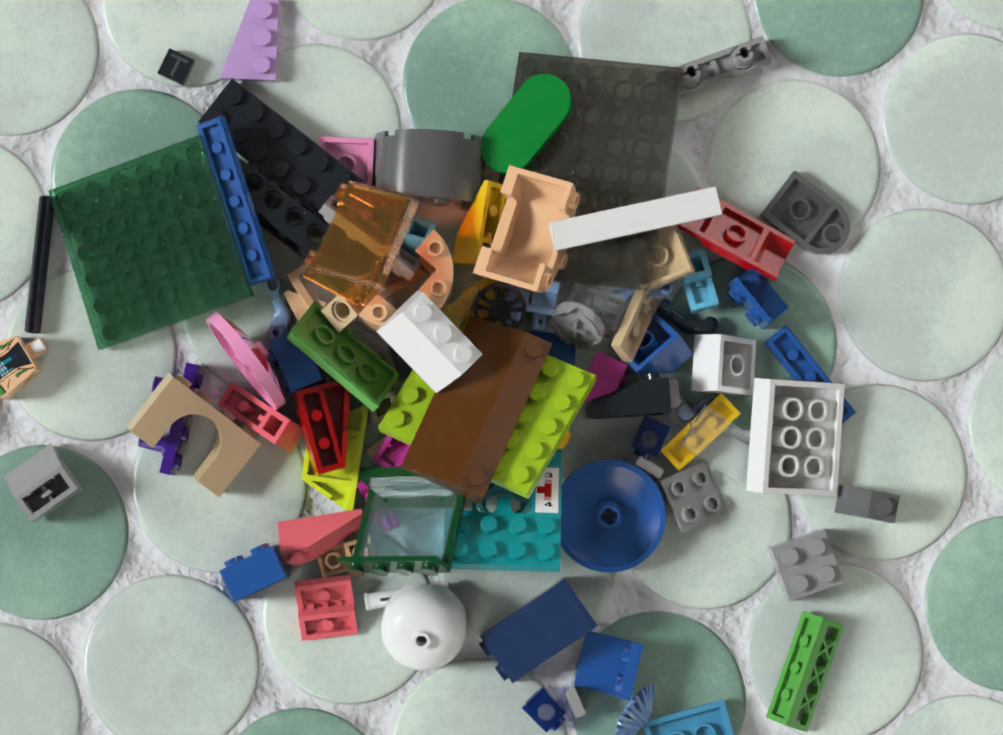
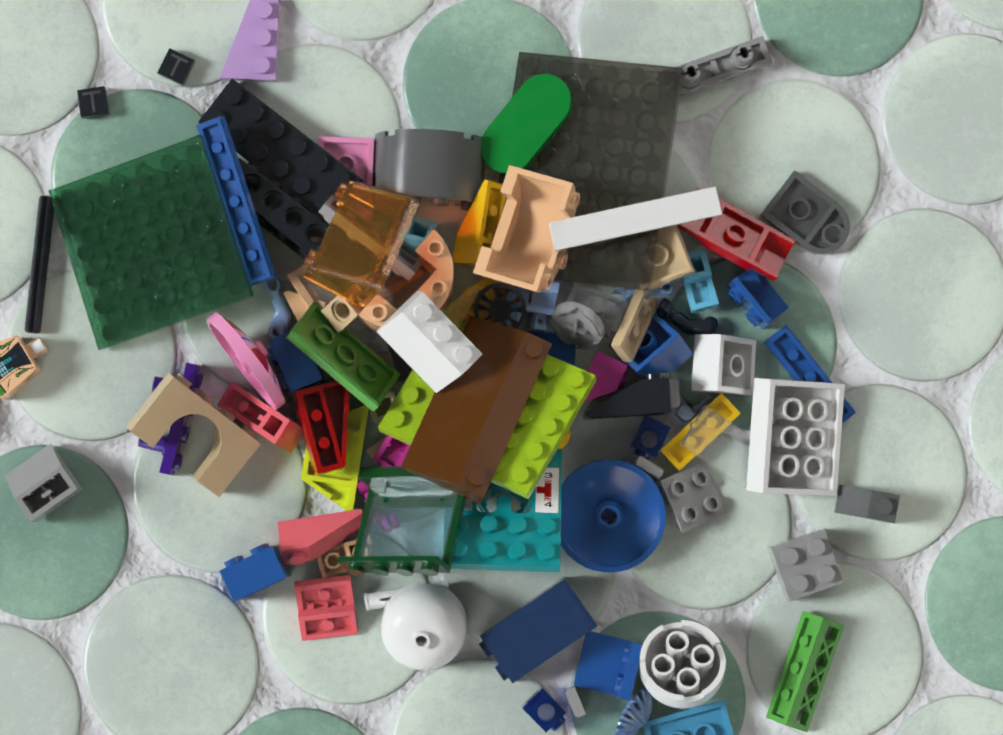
(93, 102): none -> black tile
(682, 651): none -> white cylinder

